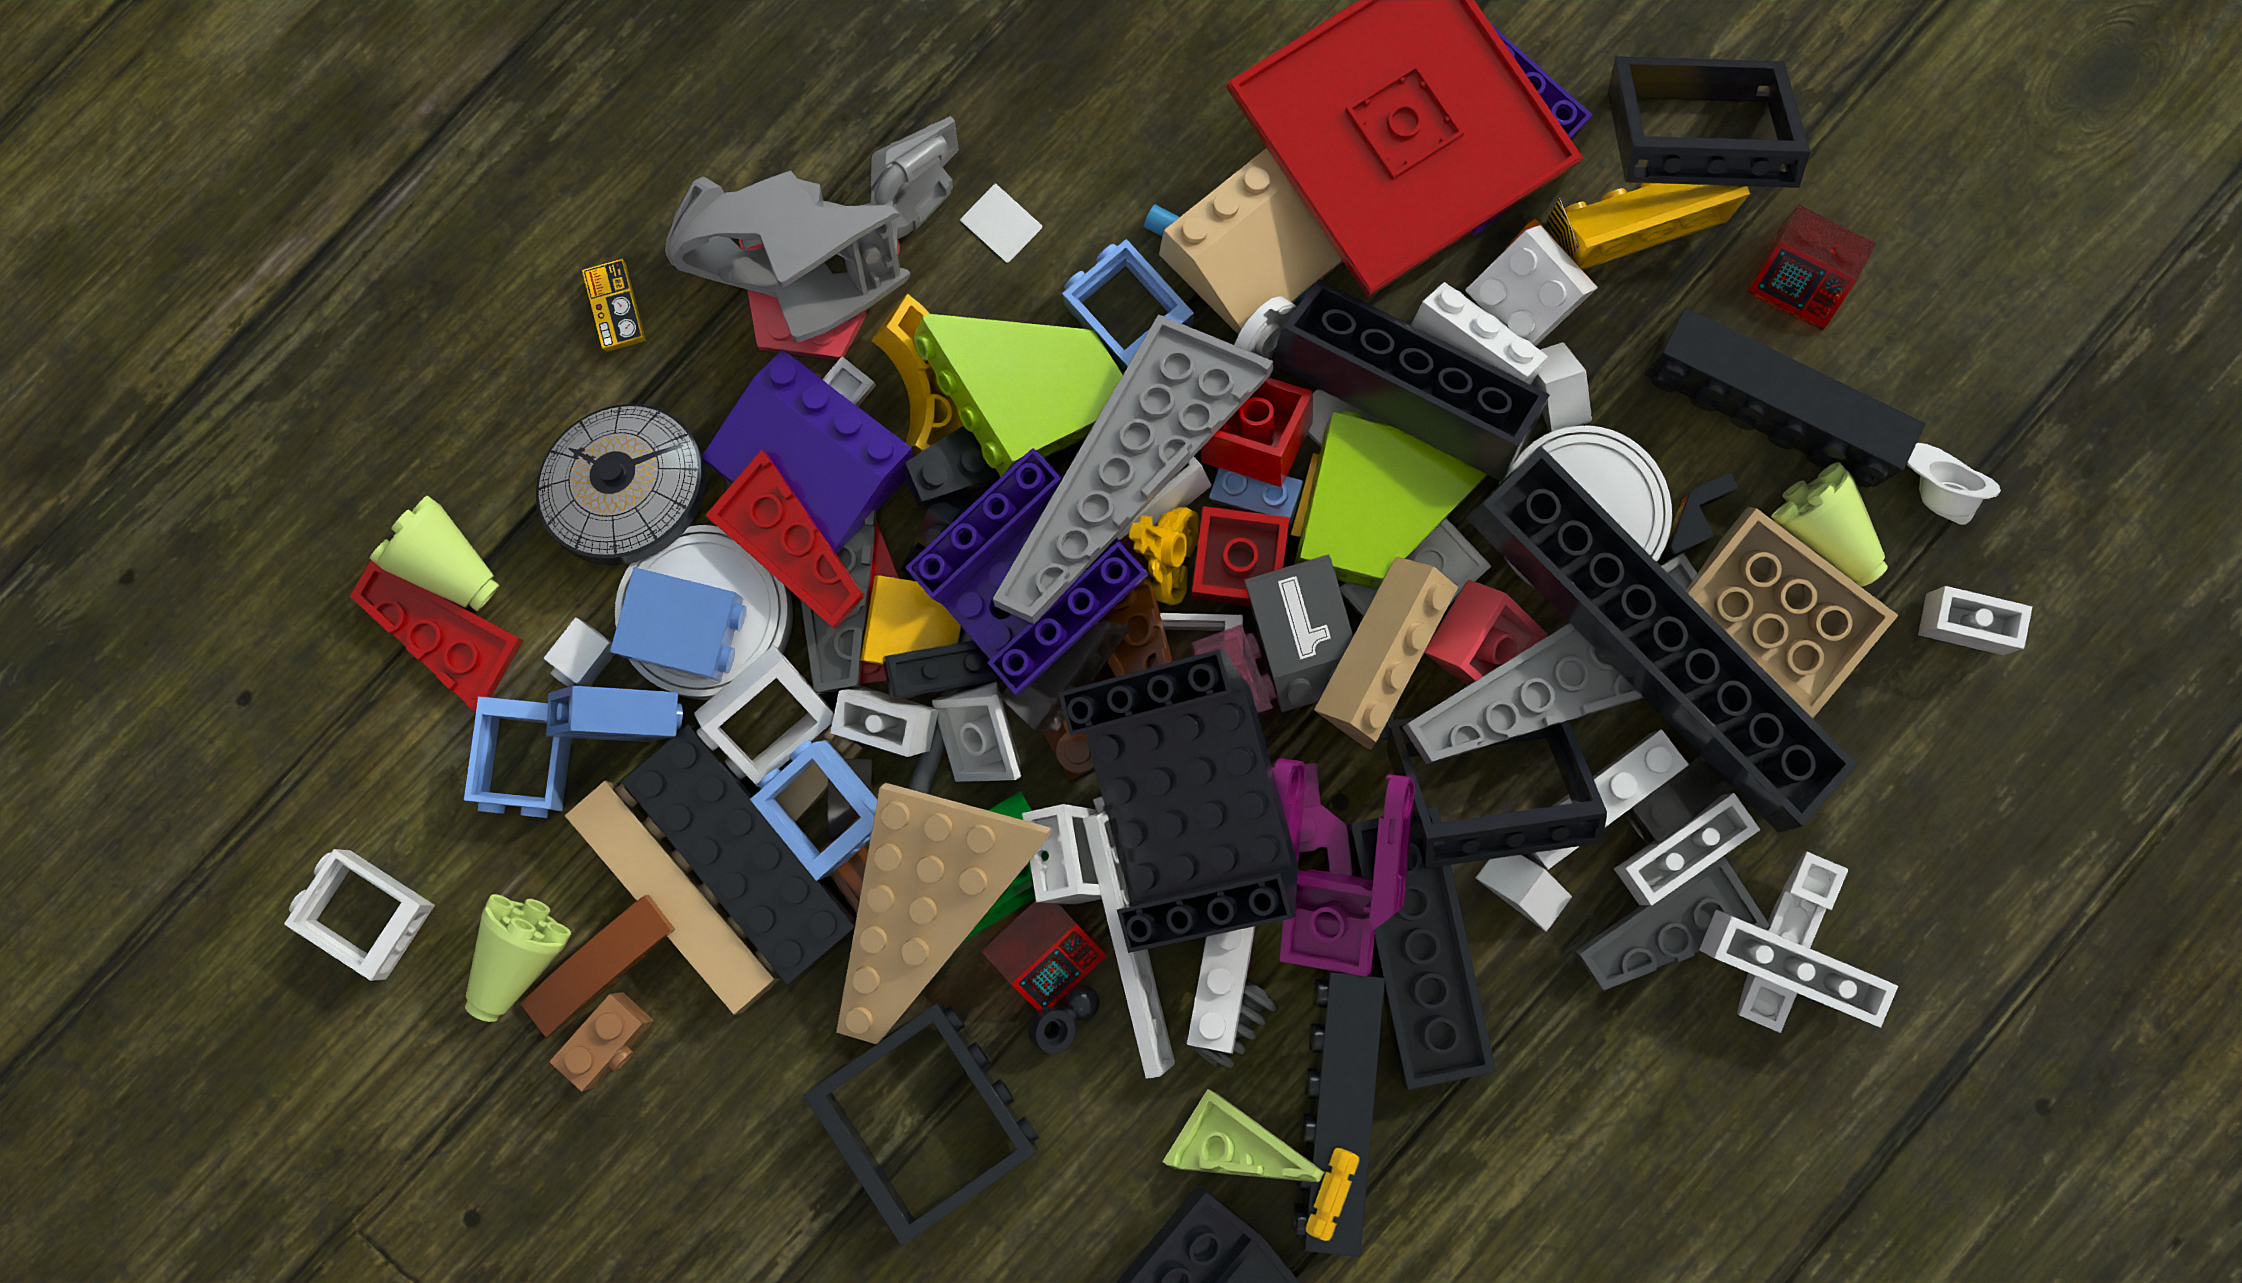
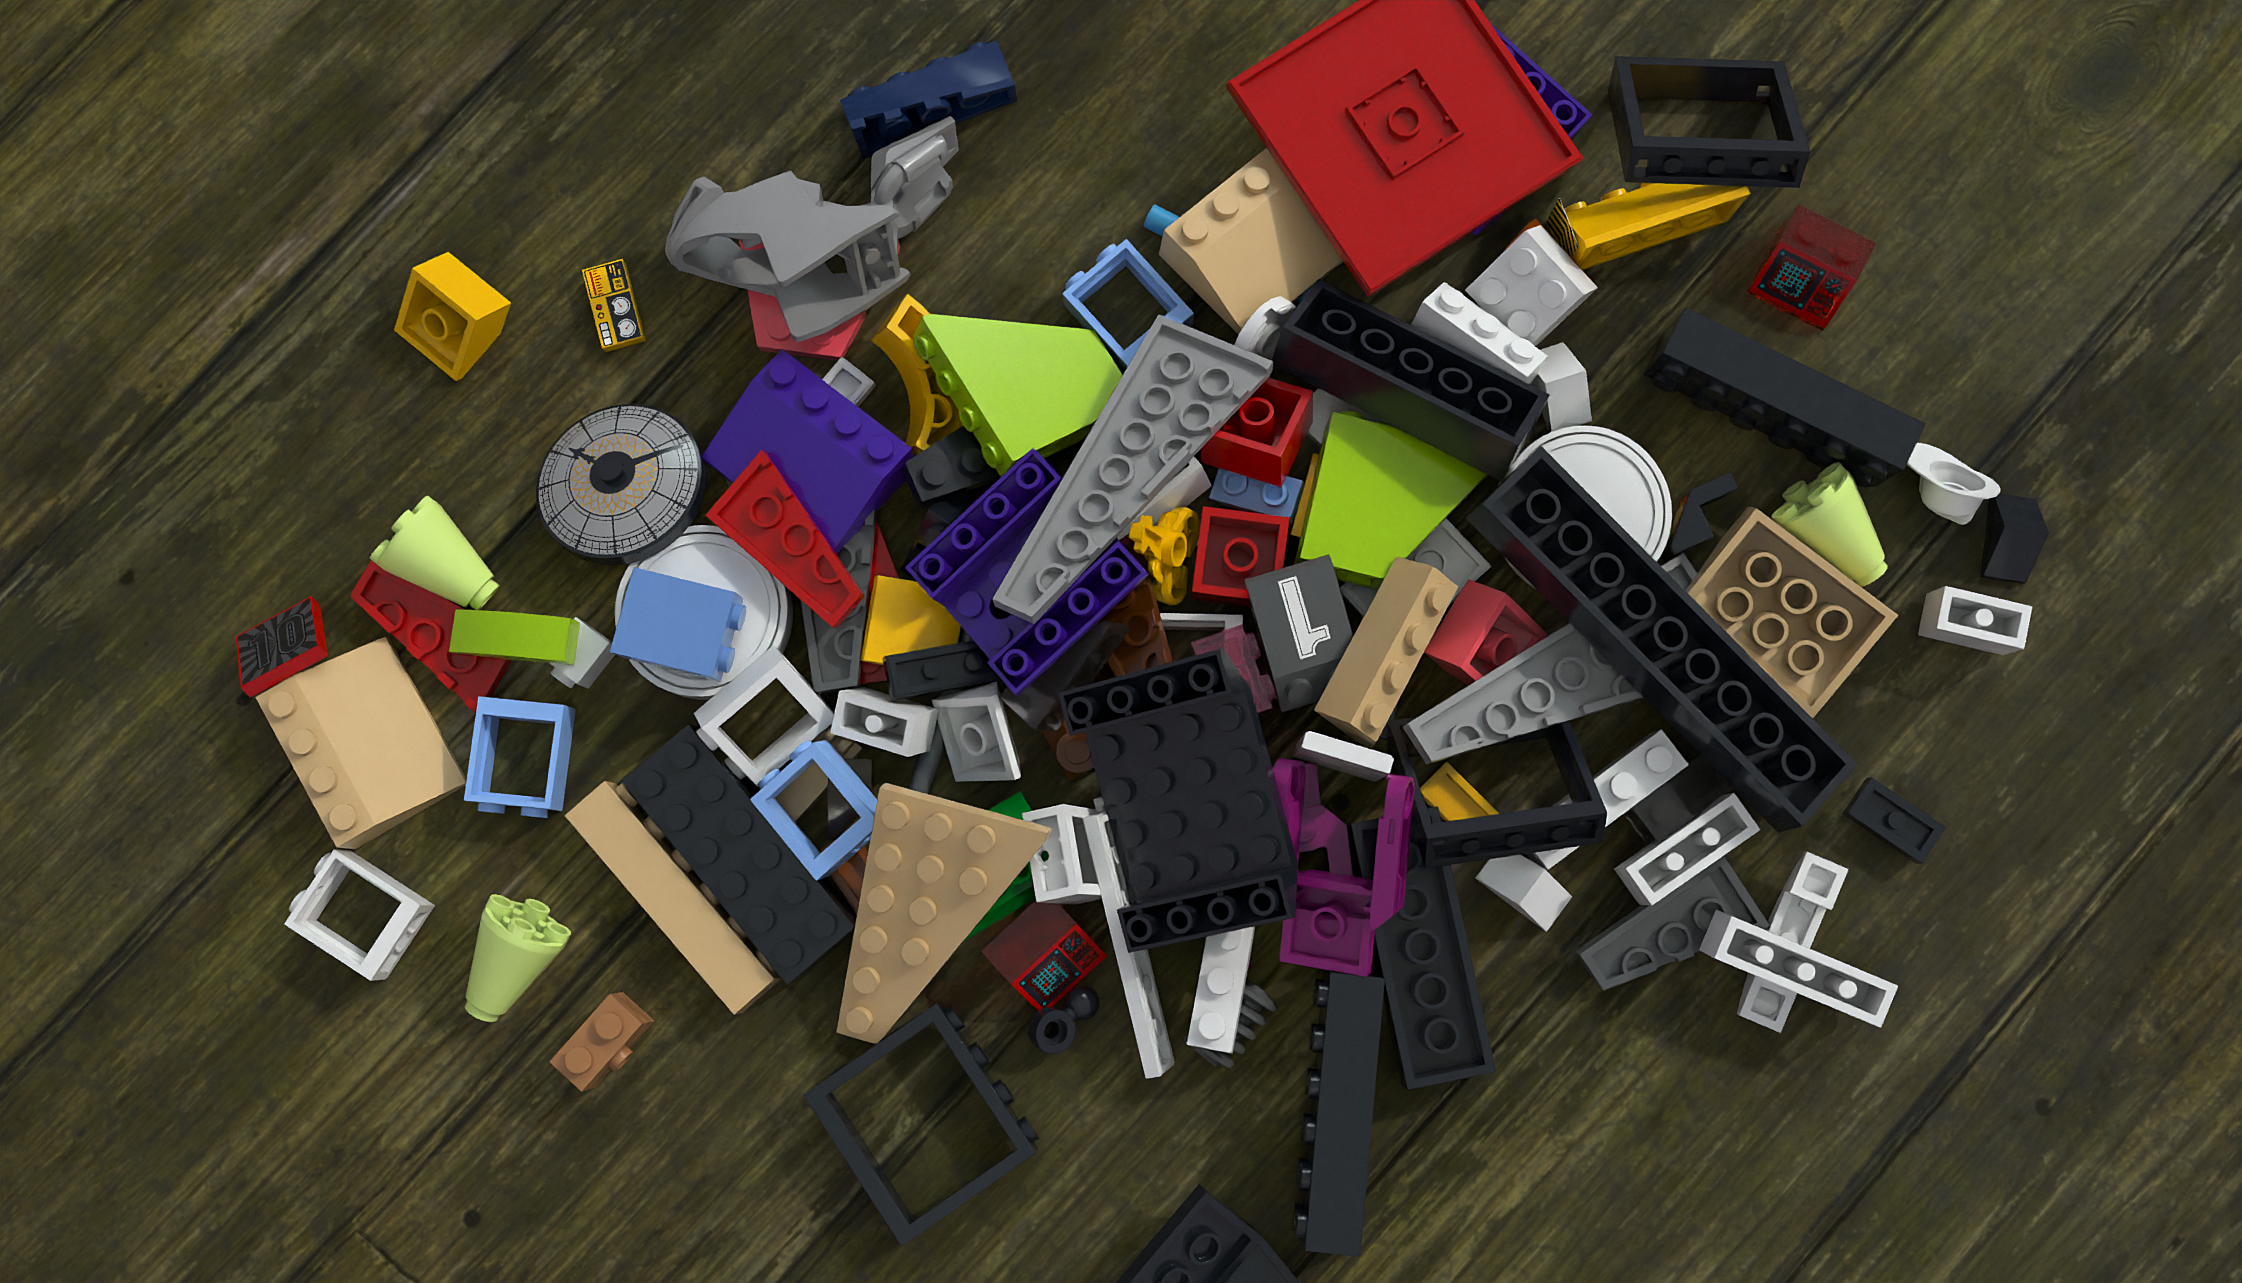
(281, 646): none -> tile
(362, 742): none -> tan slope
(450, 314): none -> yellow slope
(515, 636): none -> lime slope
(597, 965): dark orange slope -> none
(613, 714): medium blue brick -> none
(944, 88): none -> dark blue wedge
(1001, 223): white sticker -> none
(1230, 1142): yellowish green wing -> none
(1332, 1194): yellow axle -> none
(1343, 756): none -> white tile
(1454, 796): none -> yellow tile
(1894, 820): none -> black plate
(2012, 538): none -> black slope

